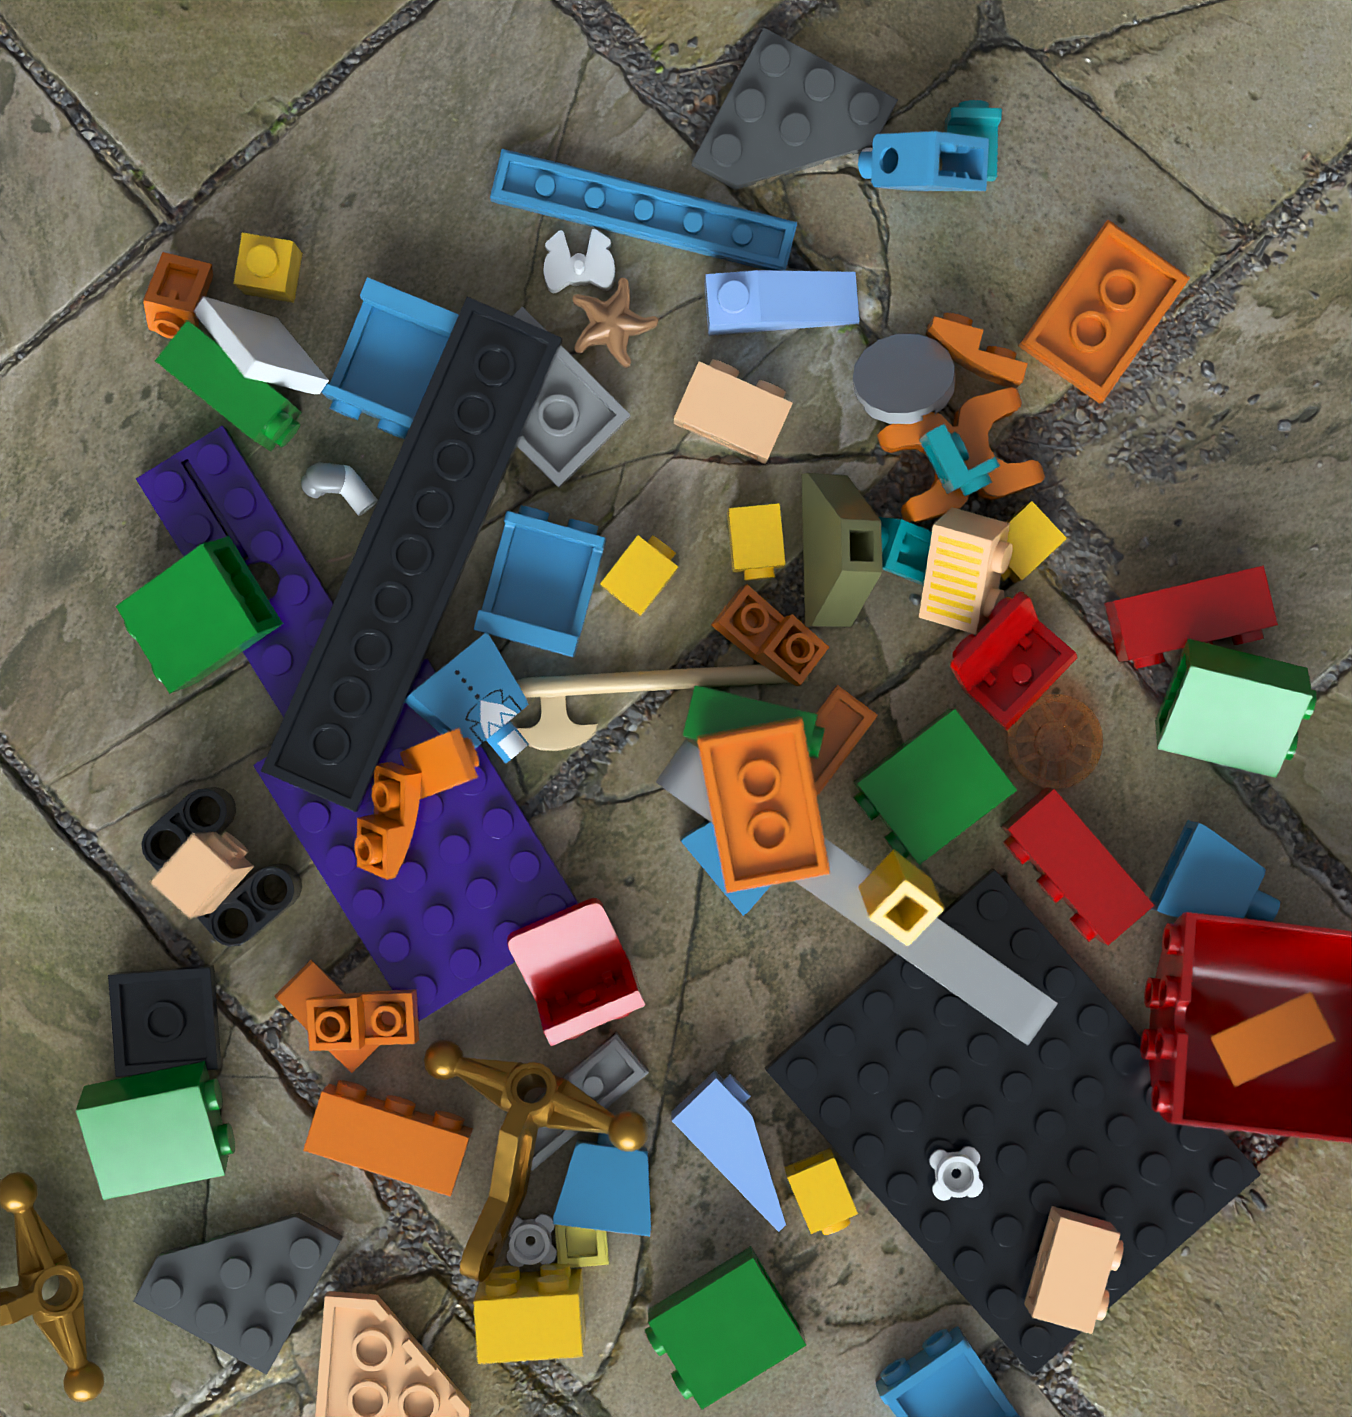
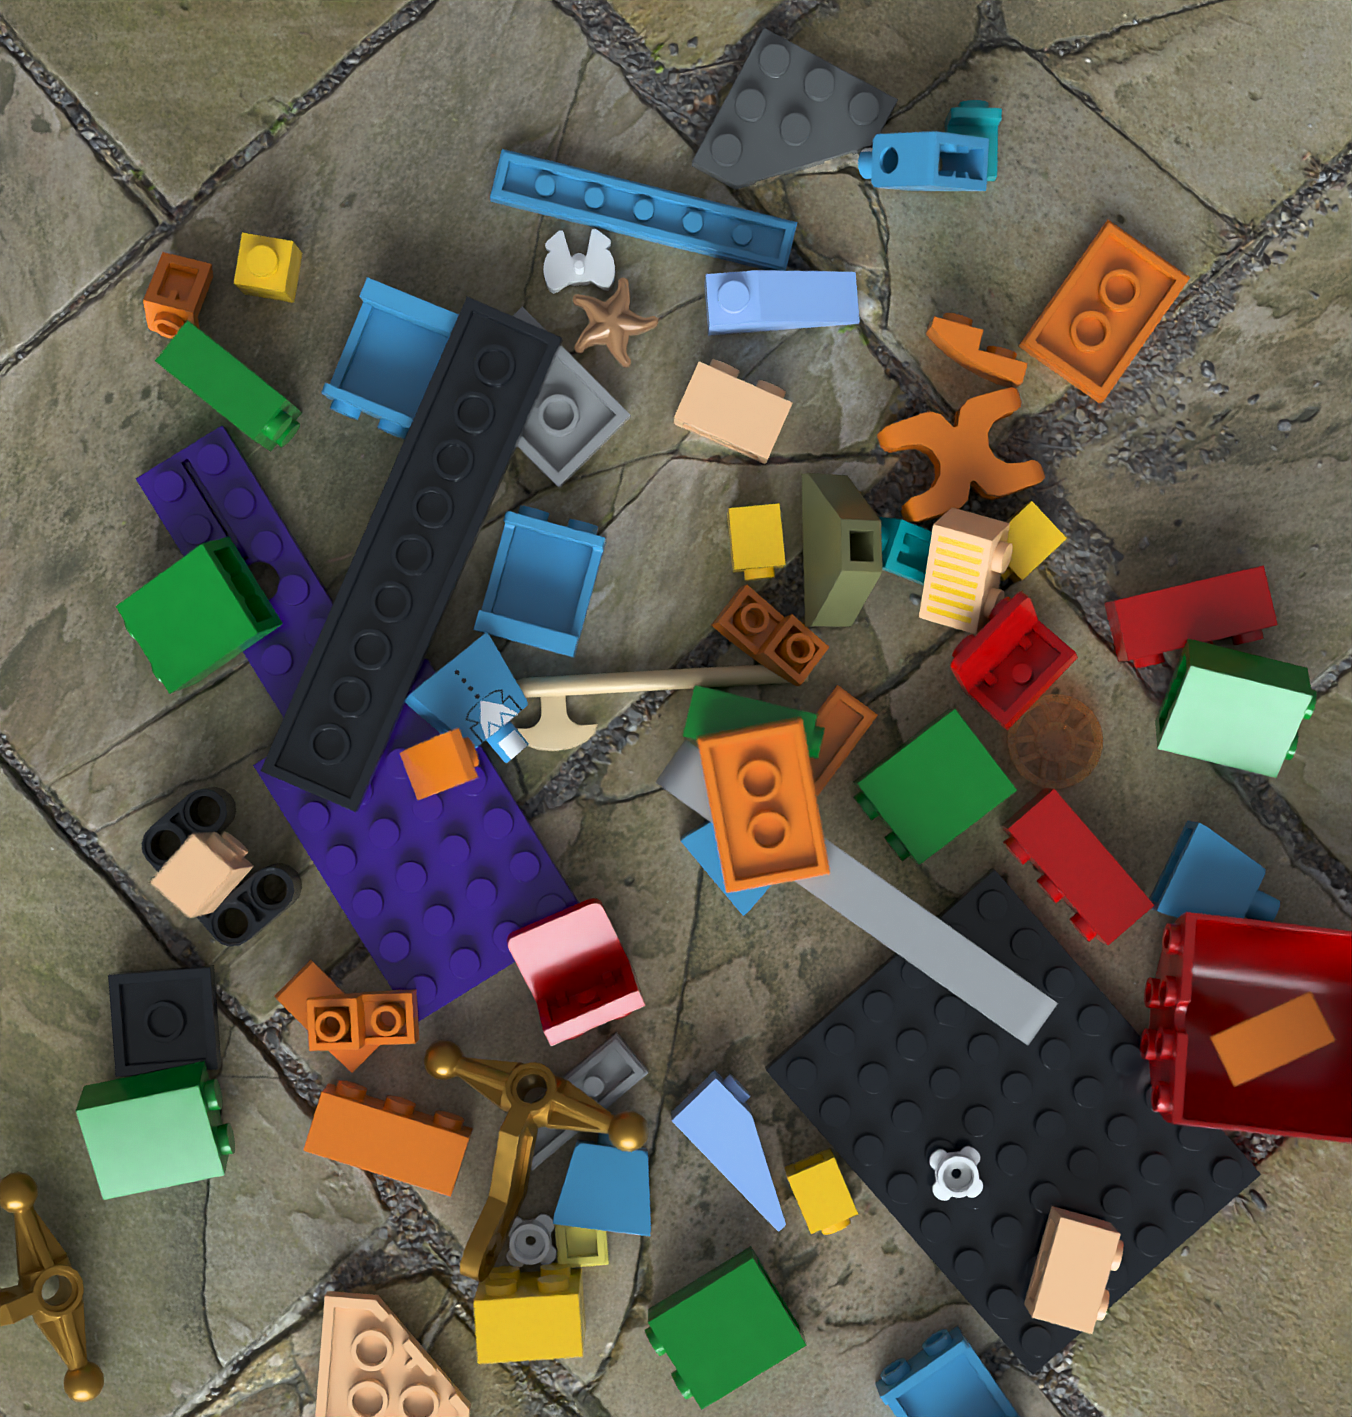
(242, 1285): dark grey plate -> none
(260, 346): white tile -> none
(338, 479): arm -> none
(388, 832): orange slope -> none
(641, 573): yellow brick -> none
(900, 898): yellow brick -> none
(904, 378): light grey tile -> none
(948, 456): teal bracket -> none

